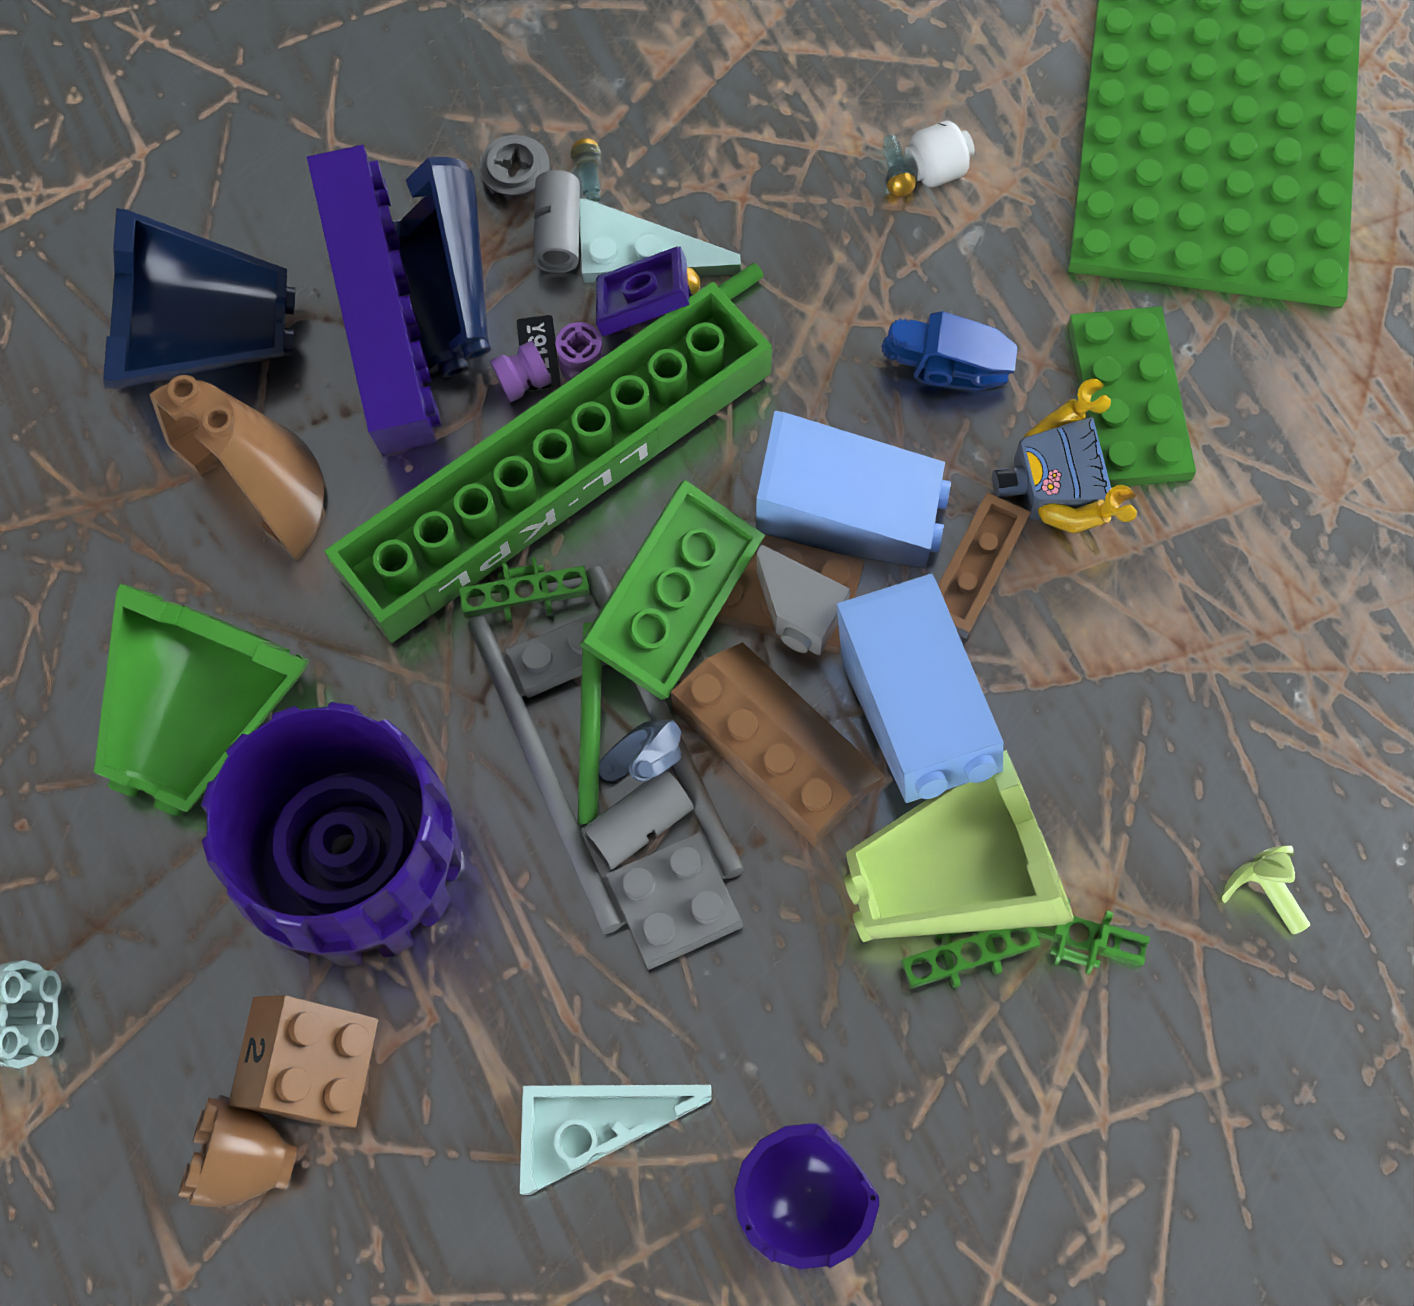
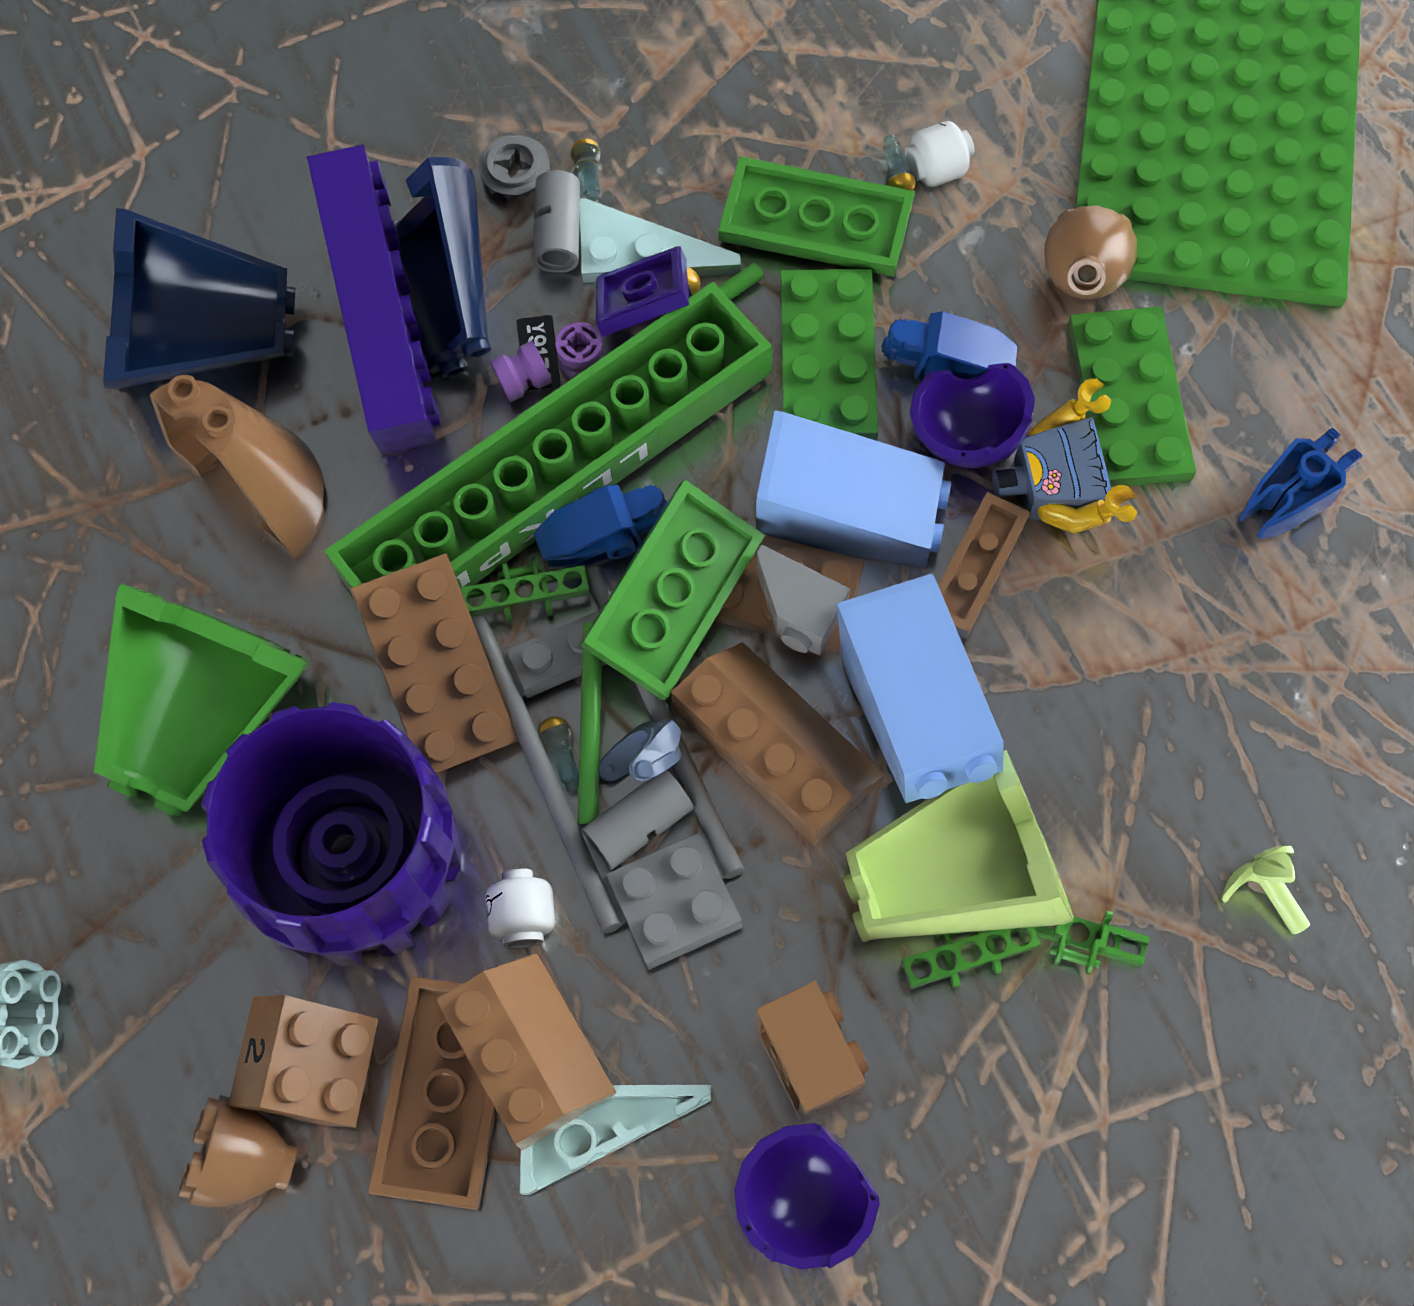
(434, 663): none -> medium nougat plate
(435, 1111): none -> medium nougat plate
(520, 909): none -> white head
(525, 1048): none -> medium nougat slope
(556, 737): none -> clear light blue piece
(599, 526): none -> blue hinge
(810, 1051): none -> medium nougat brick
(816, 216): none -> bright green plate
(829, 348): none -> bright green plate
(973, 418): none -> dark purple cylinder
(1091, 238): none -> medium nougat piece
(1300, 484): none -> blue hinge

